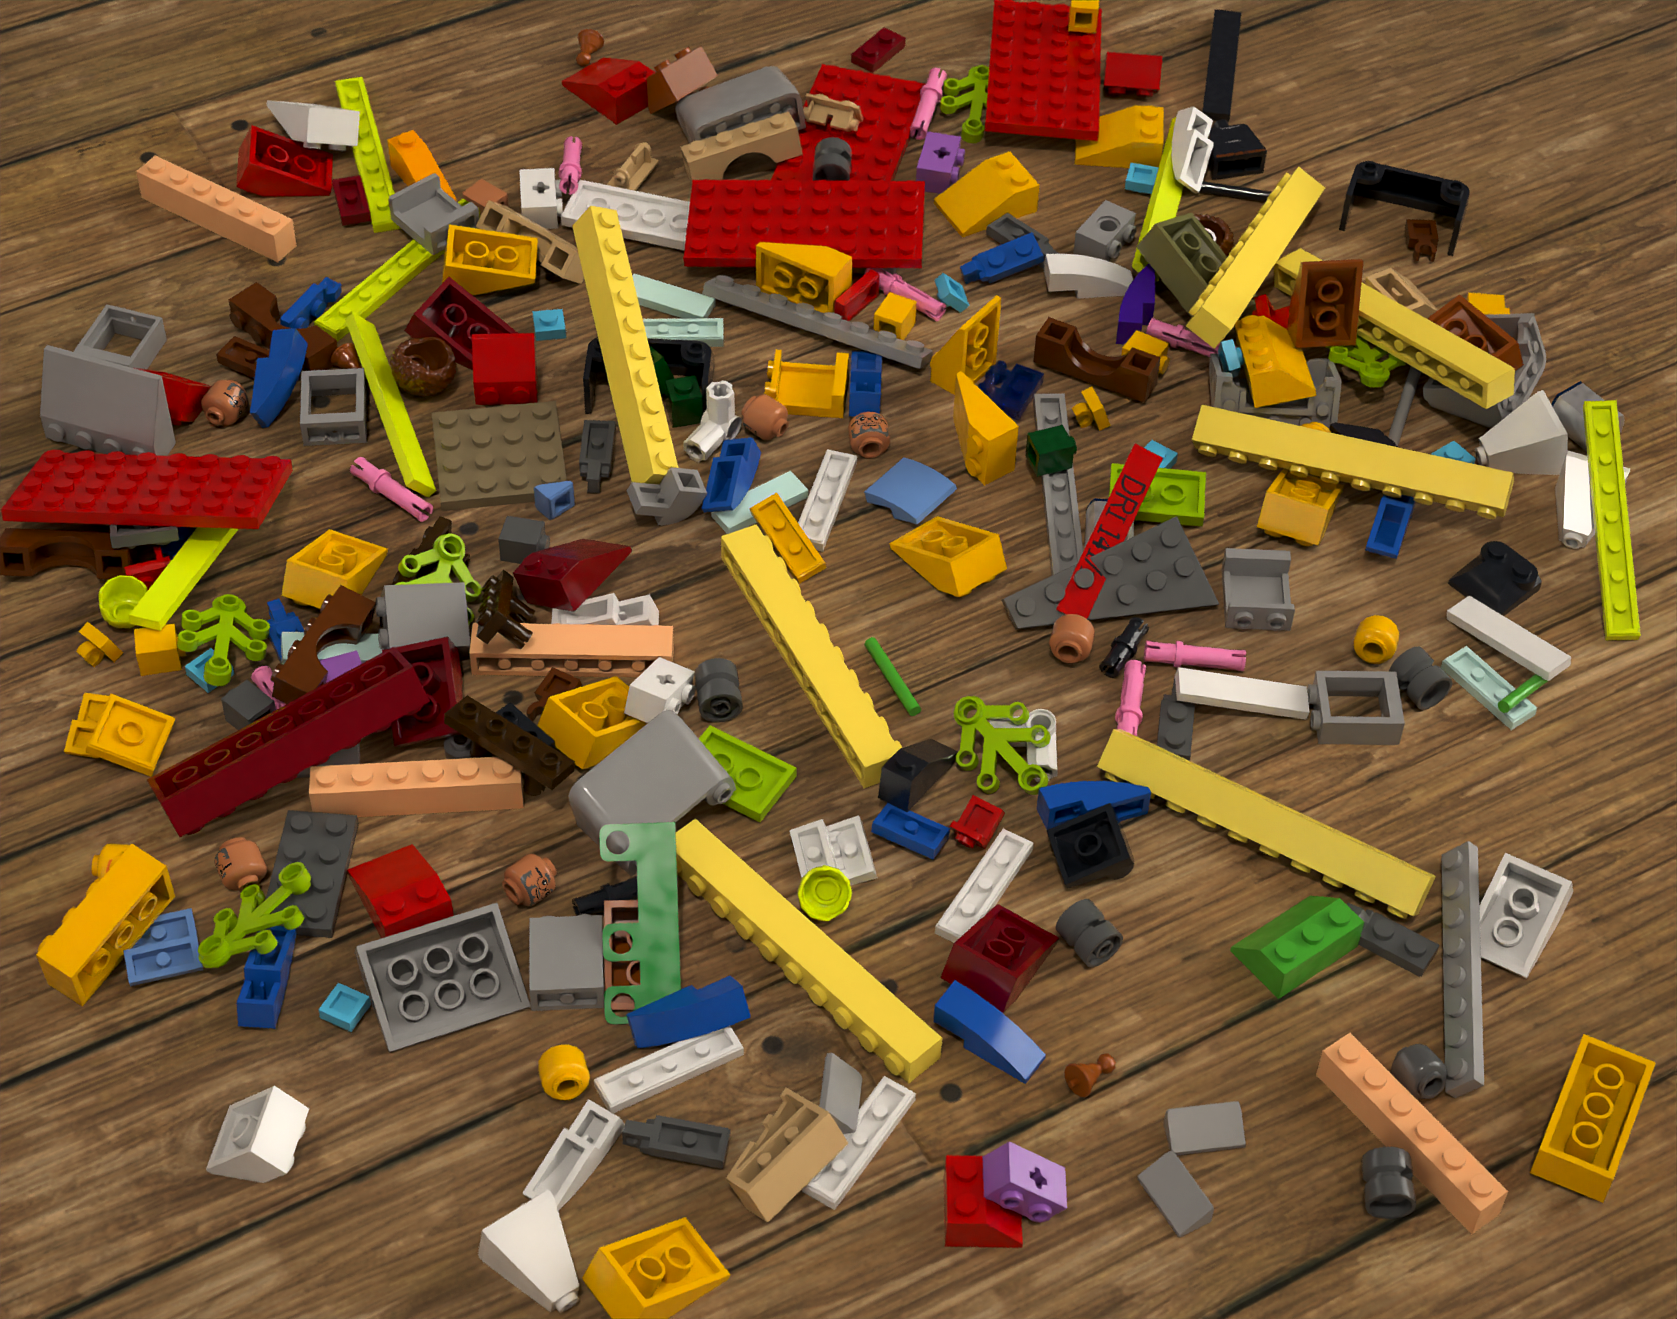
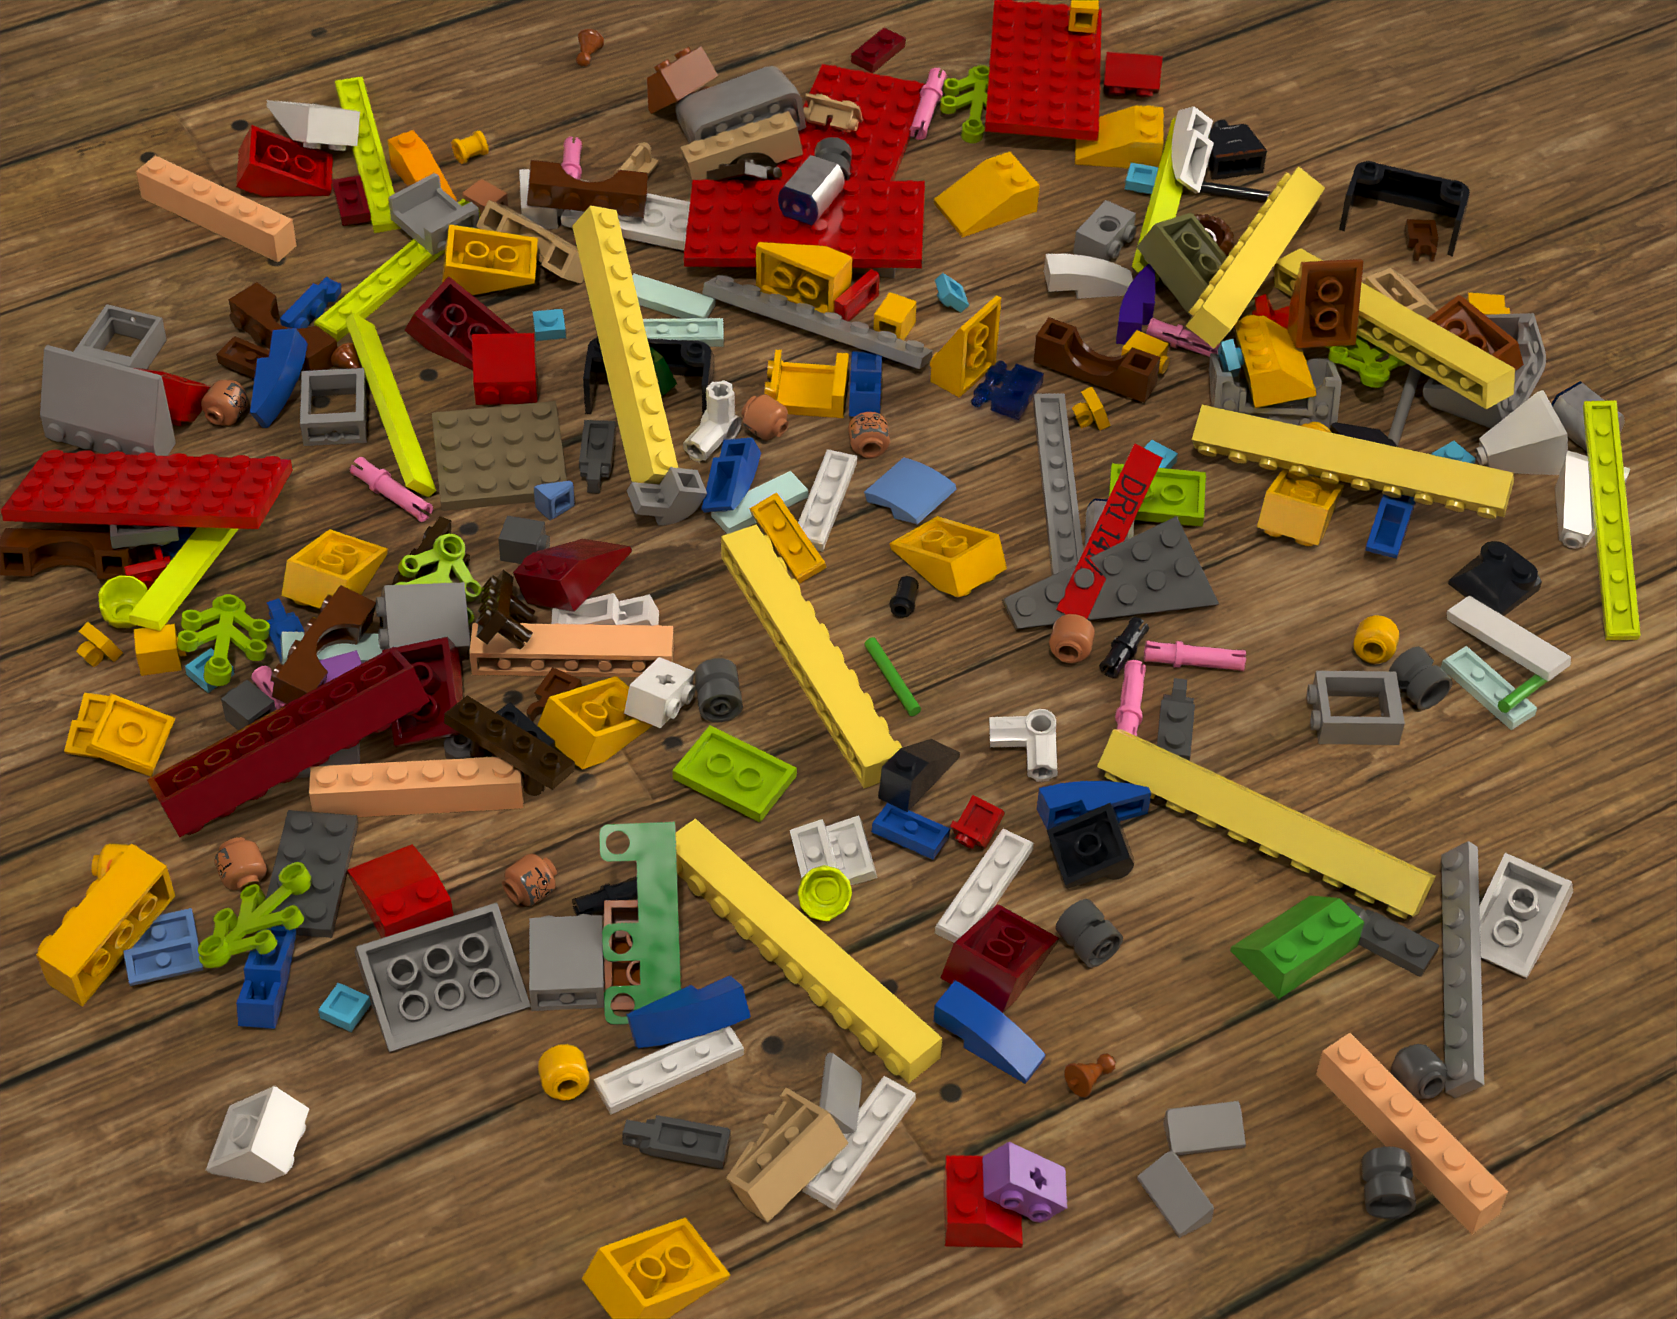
(423, 365): reddish brown hair -> none
(470, 147): none -> yellow bush
(533, 1253): white slope -> none
(554, 188): none -> reddish brown arch
(576, 1154): white slope -> none
(612, 87): red slope -> none
(648, 780): light grey windscreen -> none
(683, 401): dark green brick -> none
(744, 170): none -> dark brown plate
(811, 190): none -> flat silver piece
(903, 602): none -> black pin
(925, 303): bright pink pin -> none
(939, 162): medium lavender brick -> none
(984, 432): yellow slope -> none
(997, 741): lime plant -> none
(1003, 260): blue hinge -> none
(1010, 228): dark grey hinge -> none
(1050, 450): dark green brick -> none
(1221, 65): black tile -> none
(1241, 693): white tile -> none
(1257, 589): light grey panel -> none
(1593, 1118): yellow brick -> none

